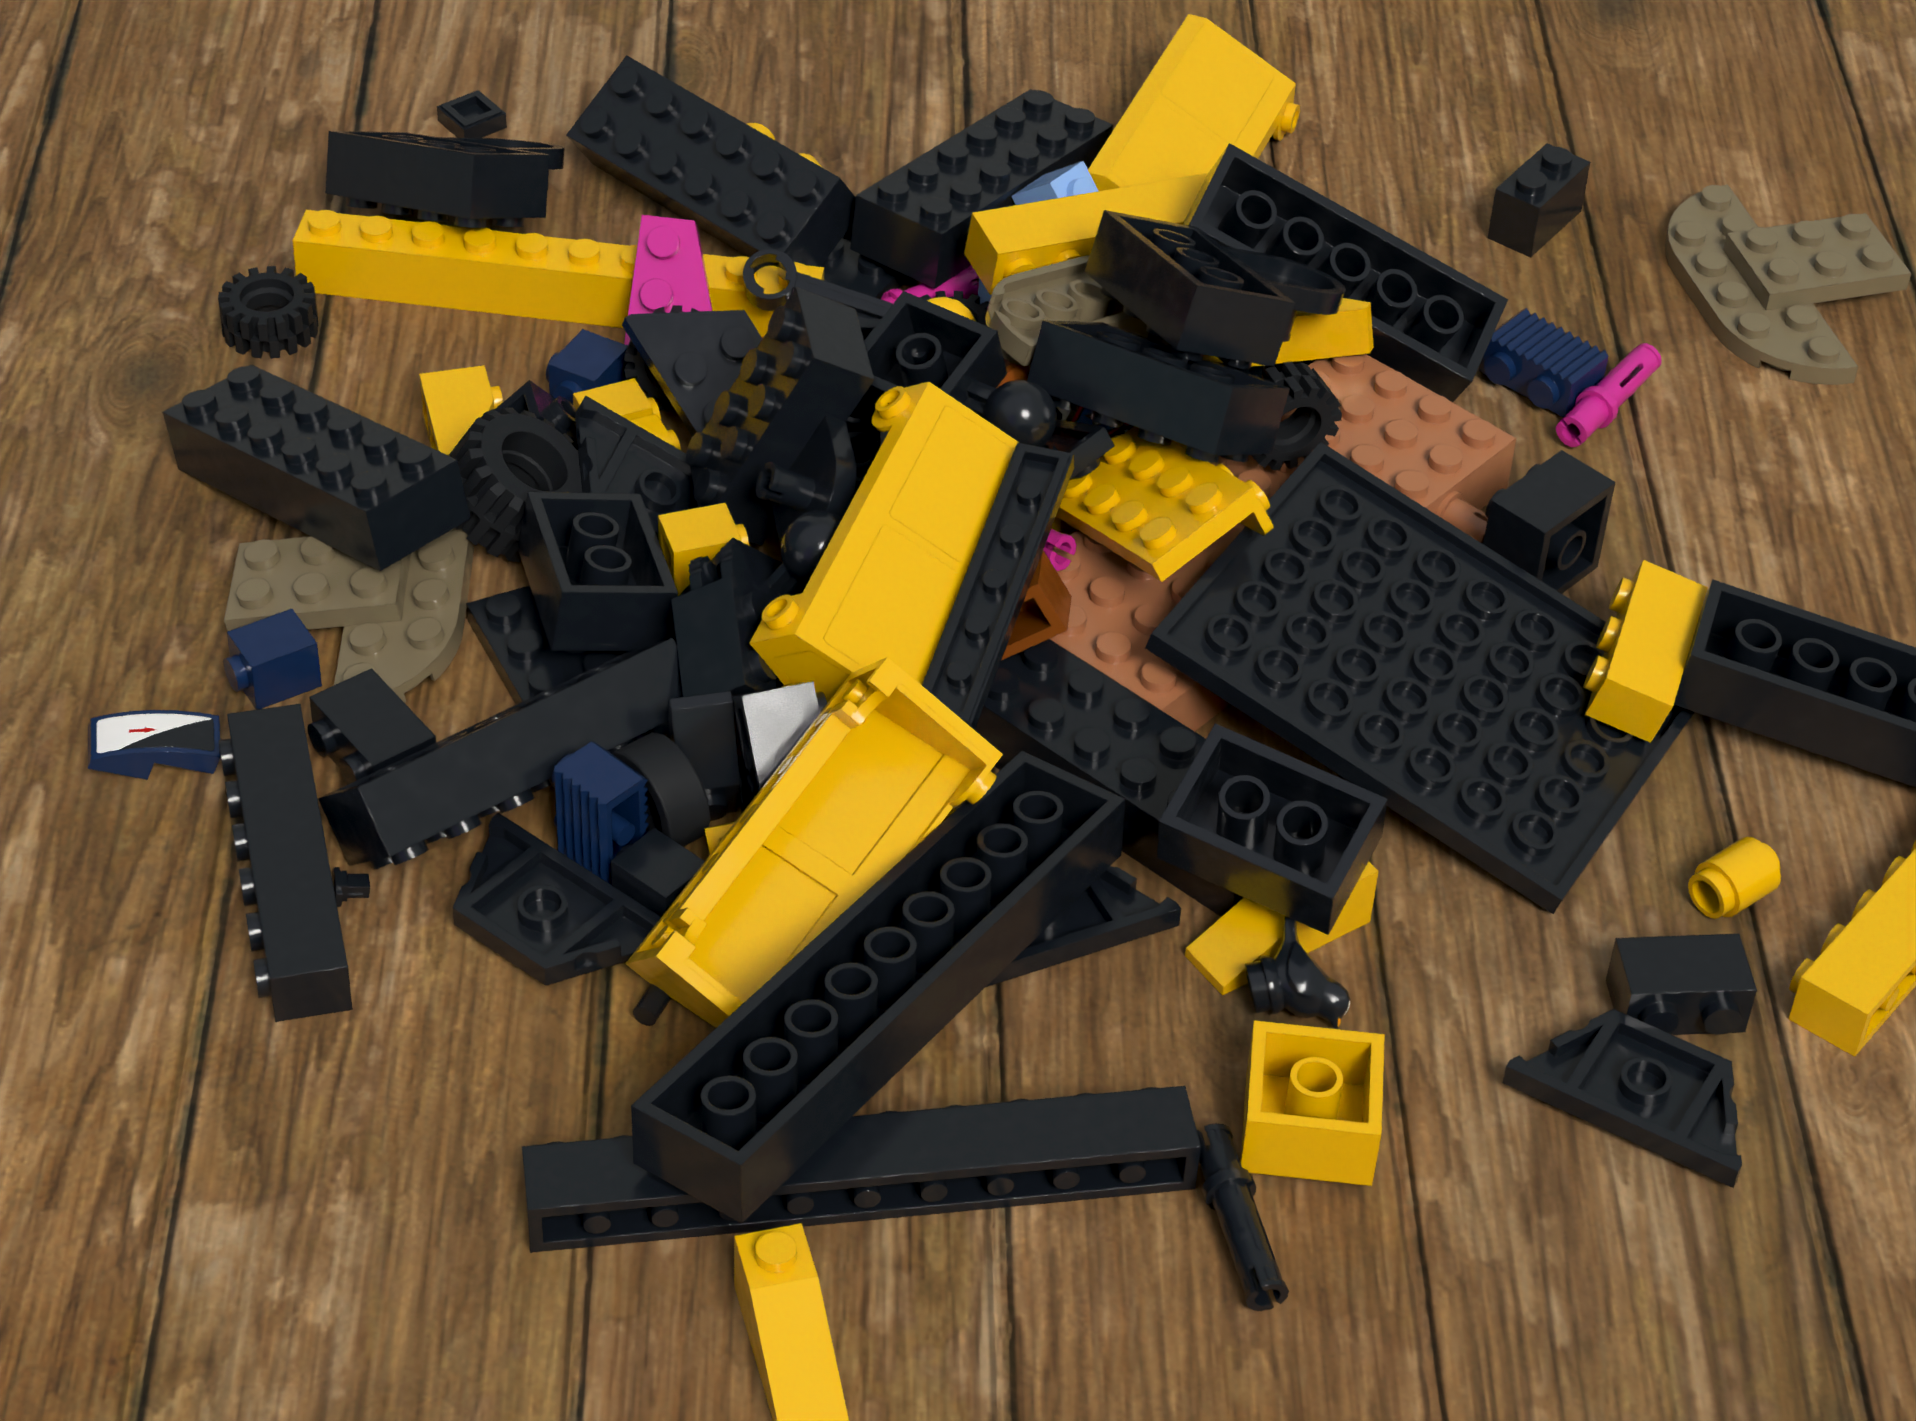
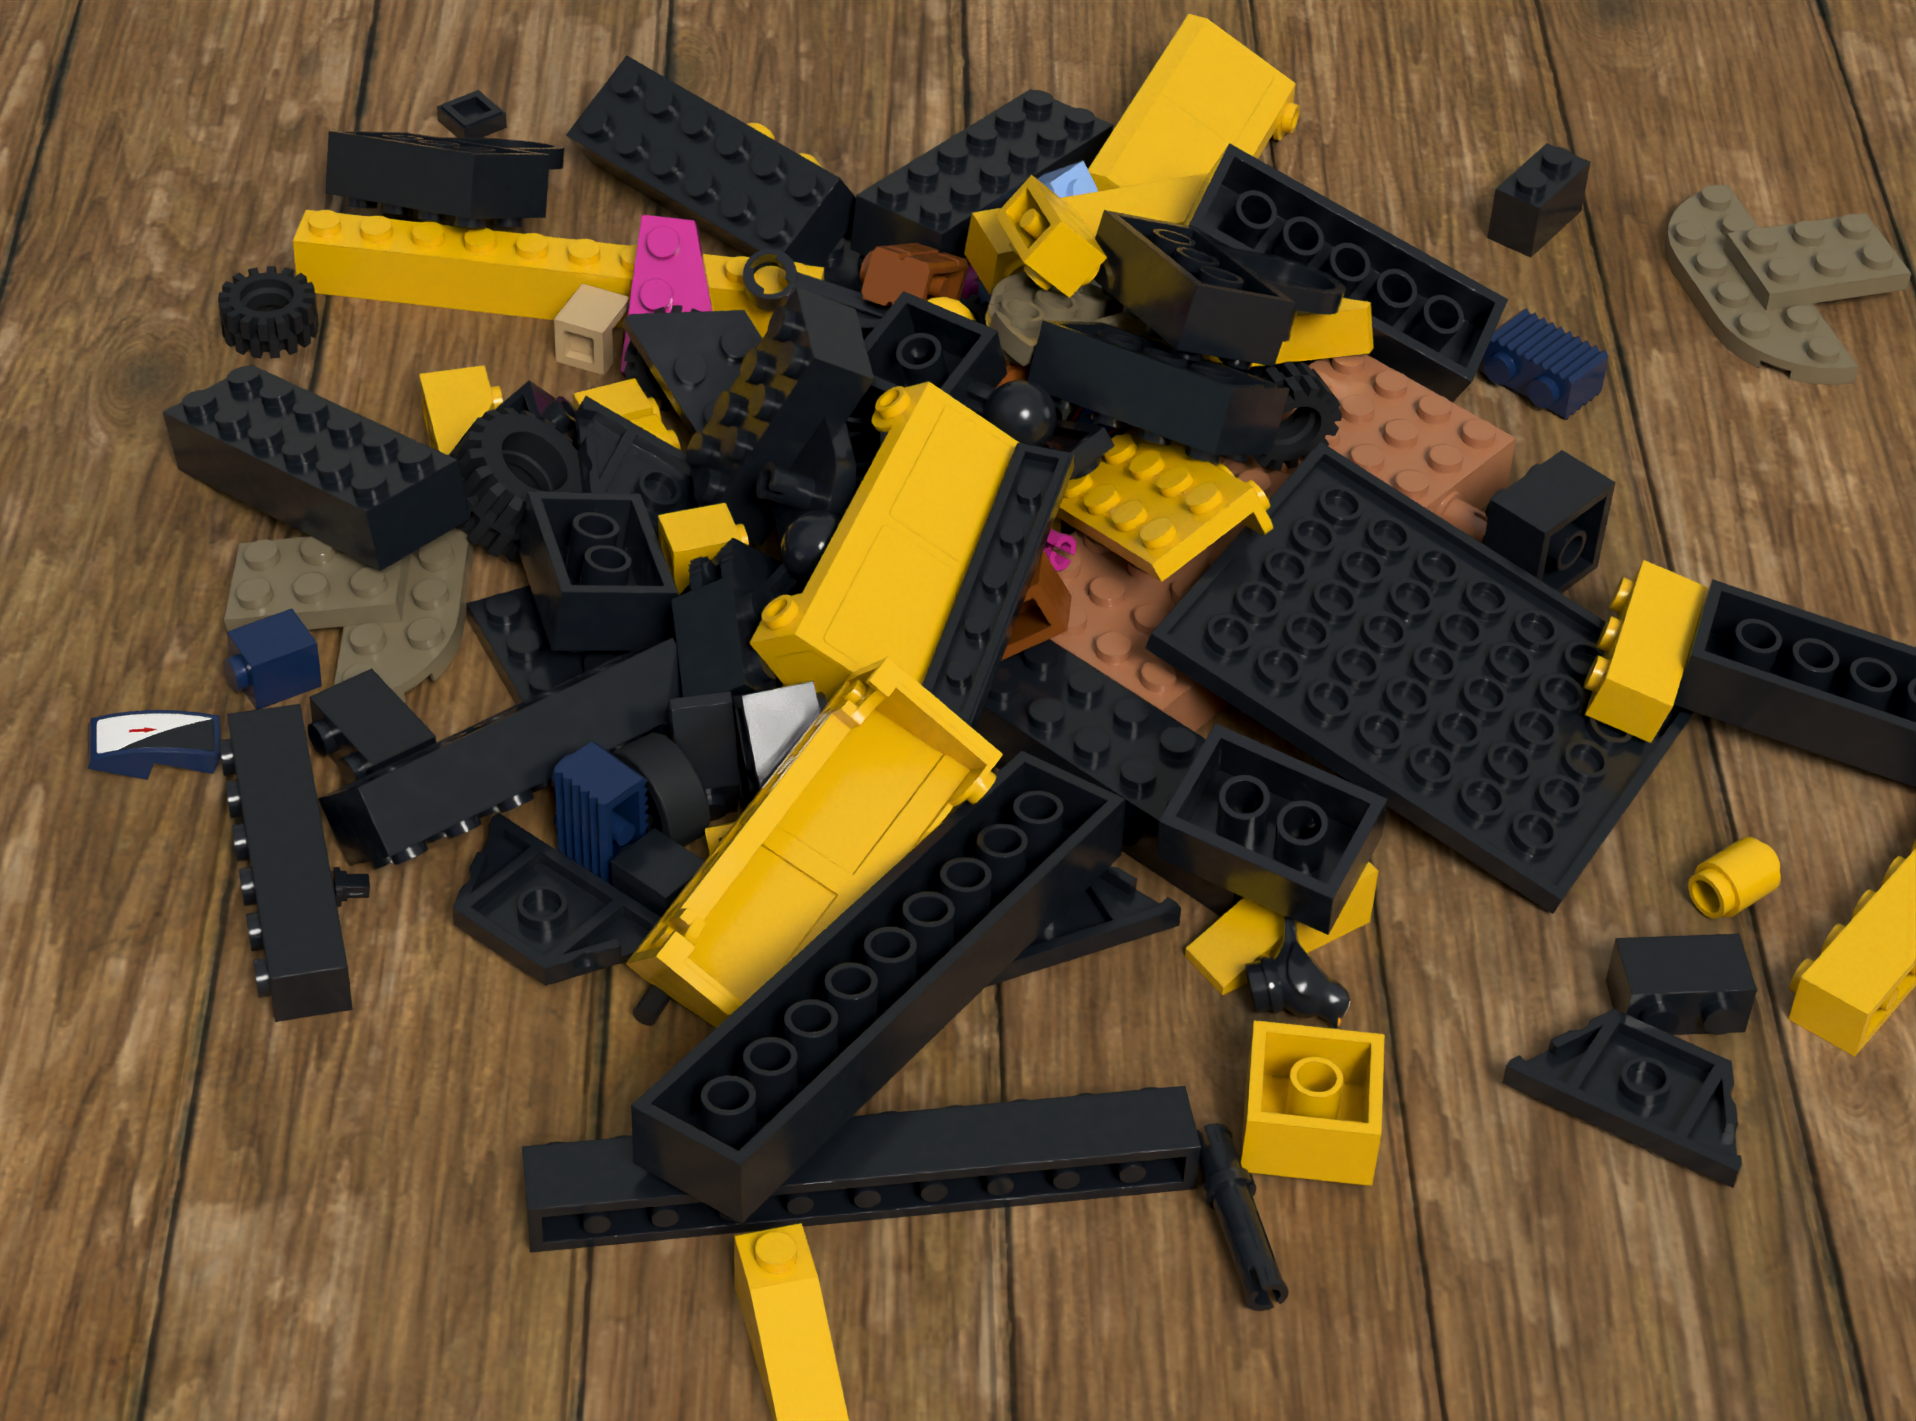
(586, 328): none -> tan panel
(586, 364): dark blue brick -> none
(911, 269): none -> dark orange brick
(1050, 238): none -> yellow brick
(1600, 403): dark pink pin -> none

